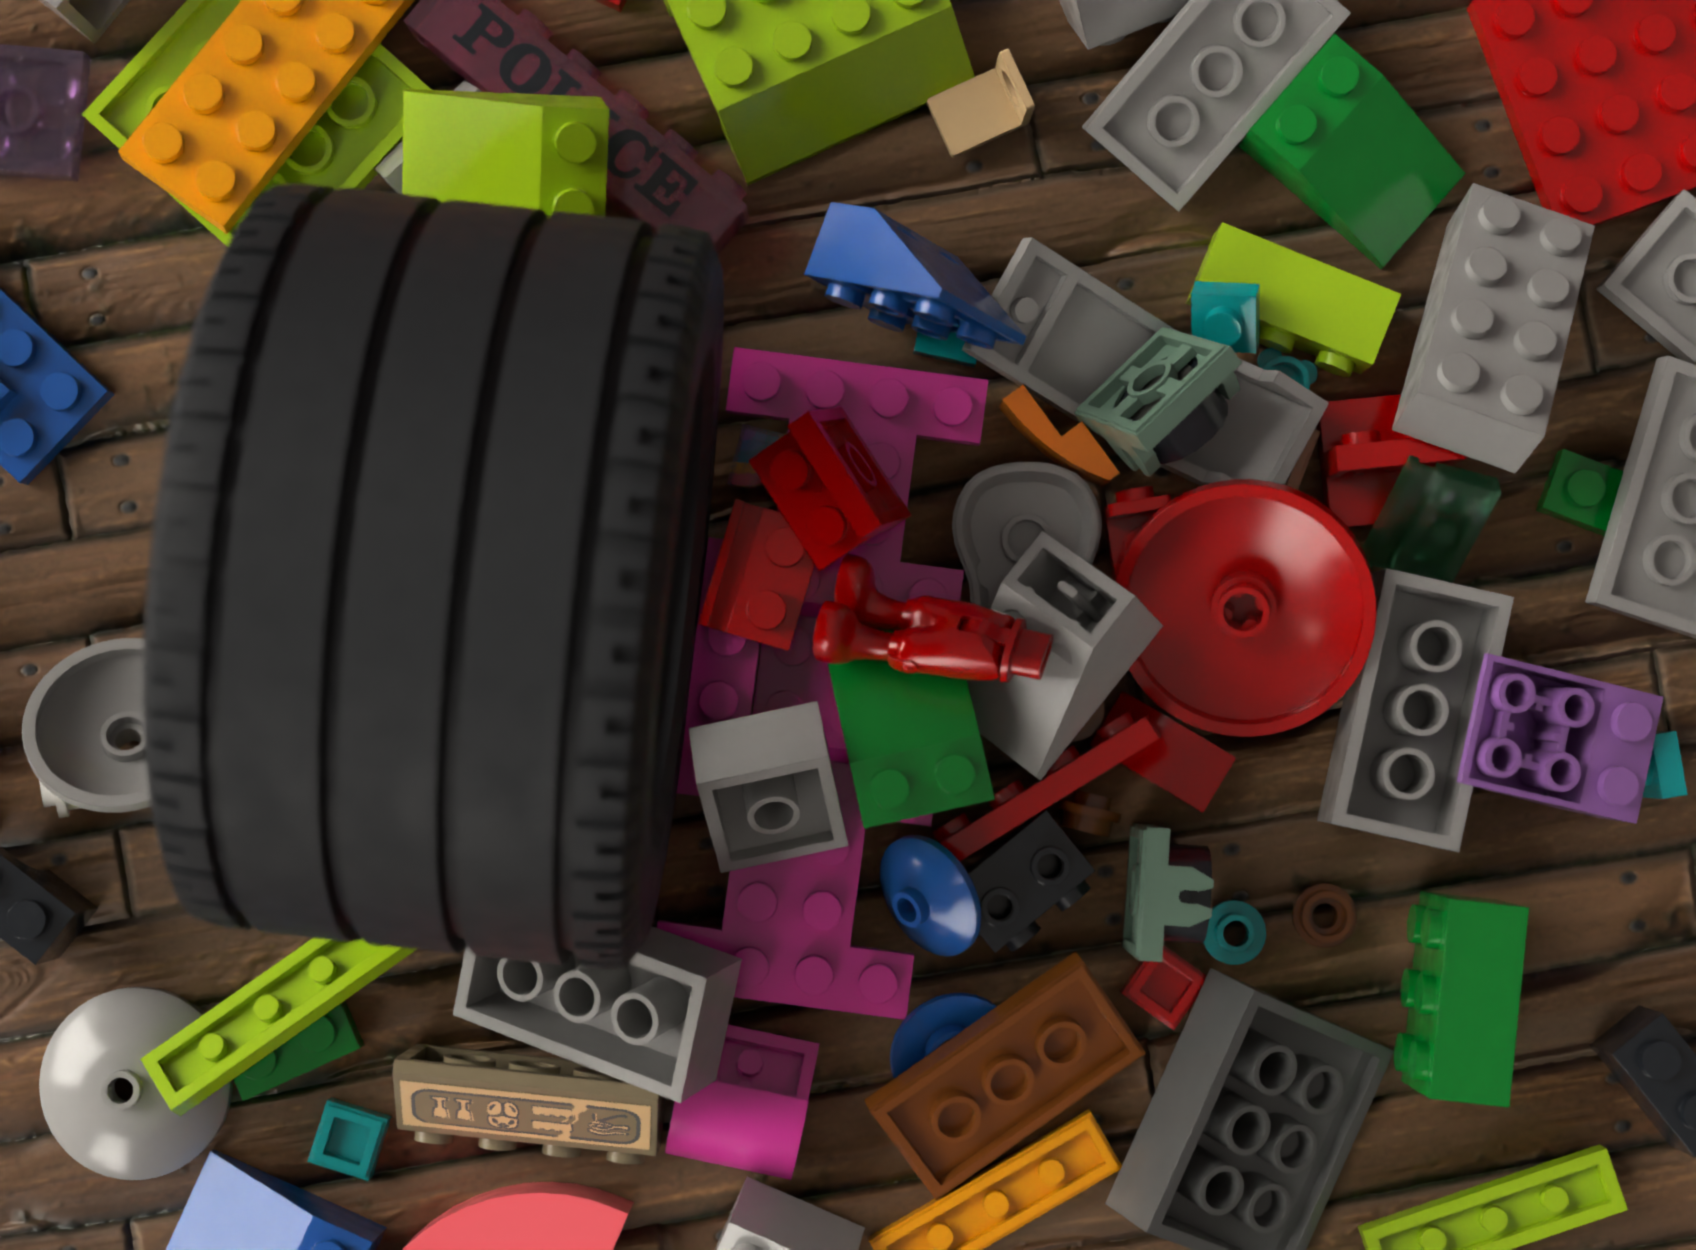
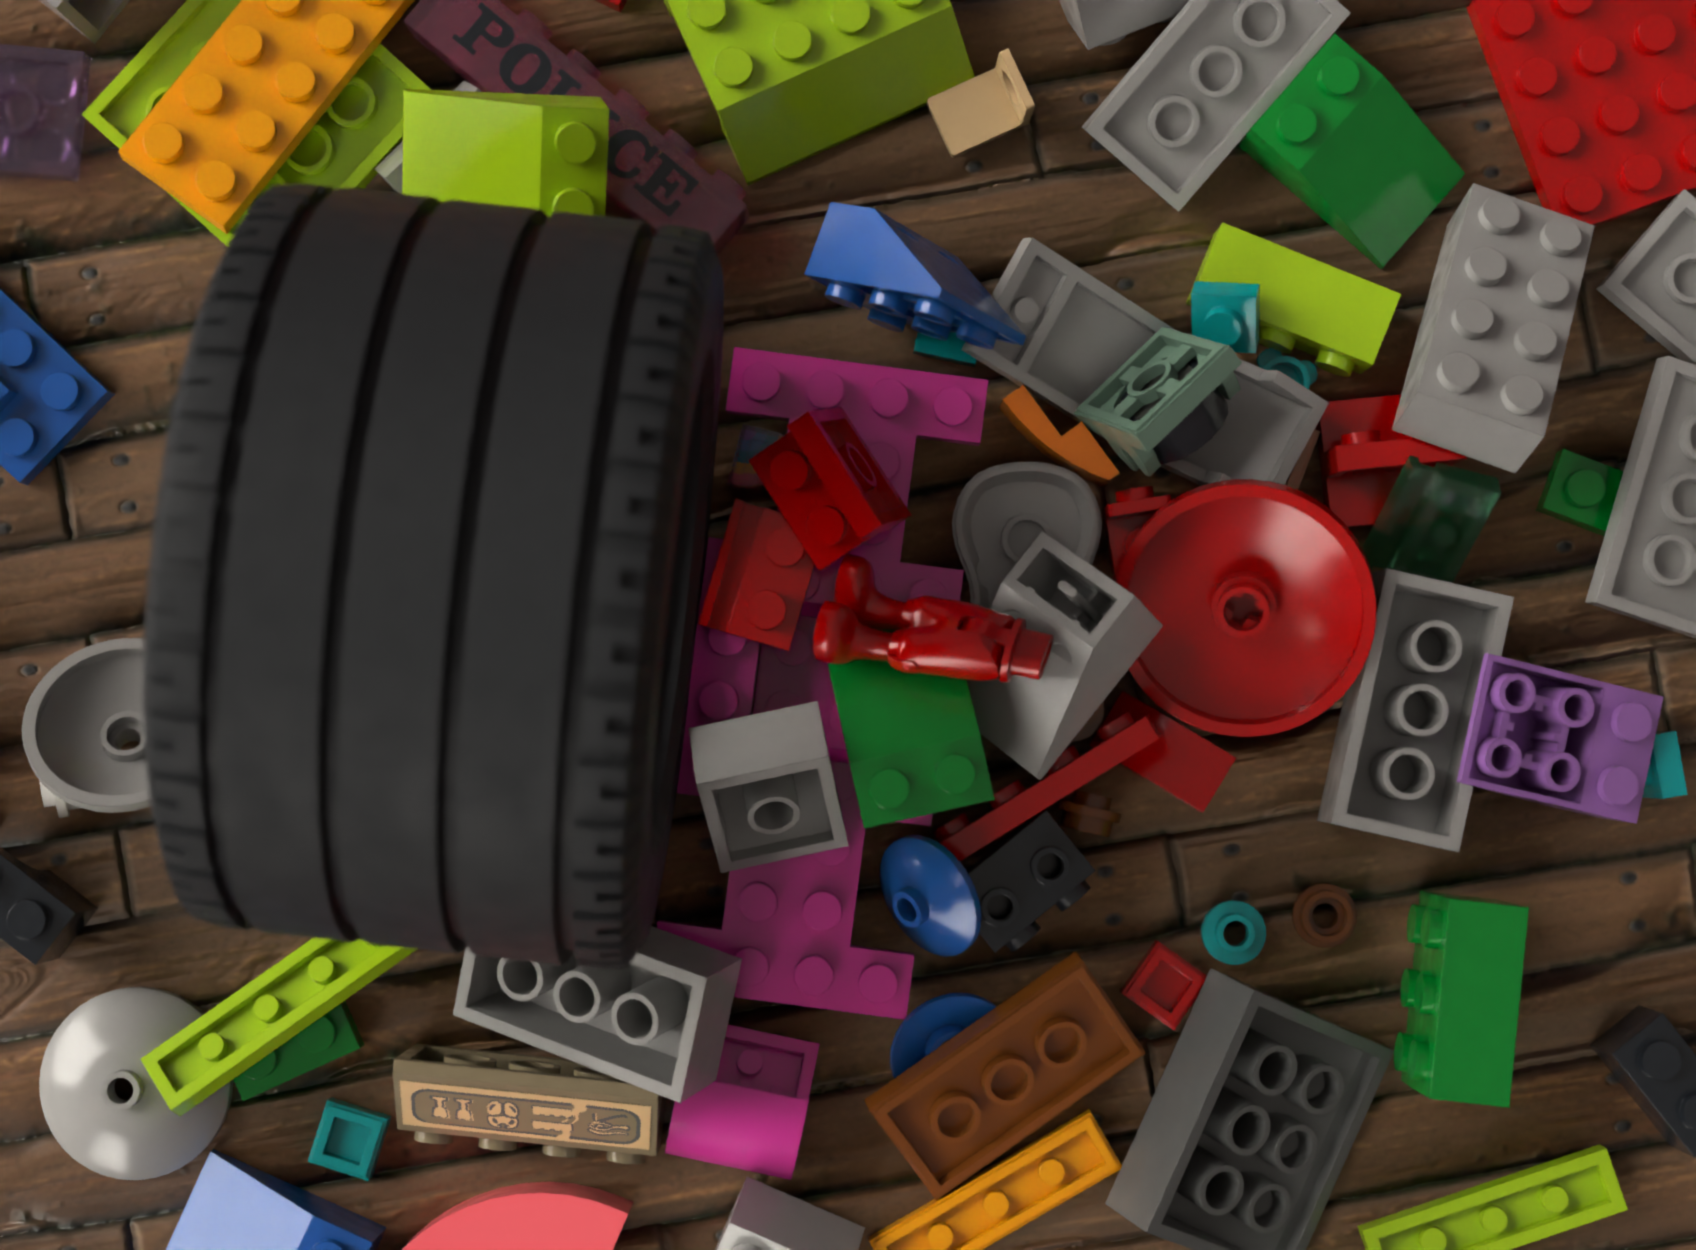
(1165, 892): sand green piece -> none

